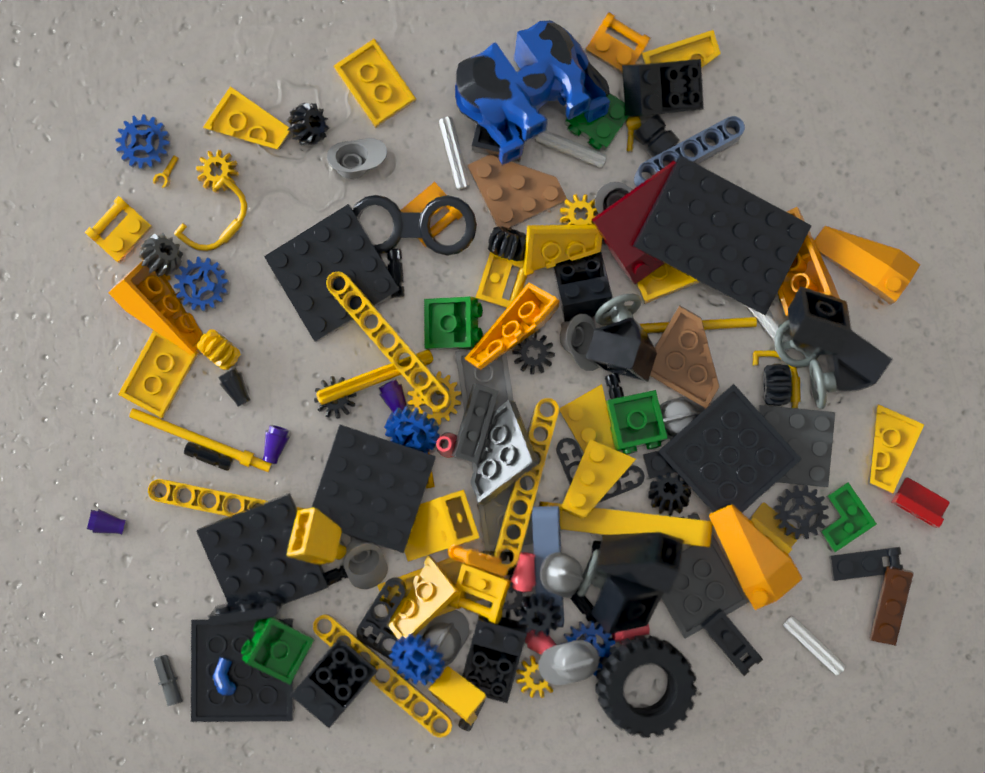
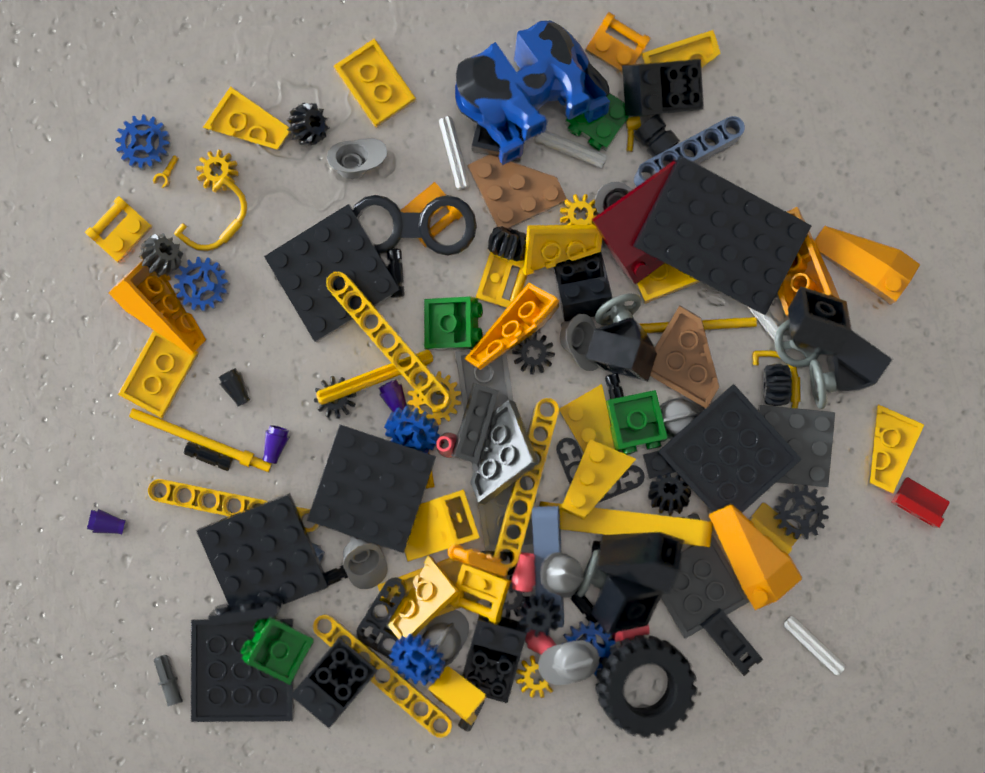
(218, 349): yellow gear -> none
(221, 679): blue arm -> none
(315, 538): yellow torso -> none
(853, 518): green plate -> none
(863, 563): black plate -> none
(891, 605): reddish brown plate -> none

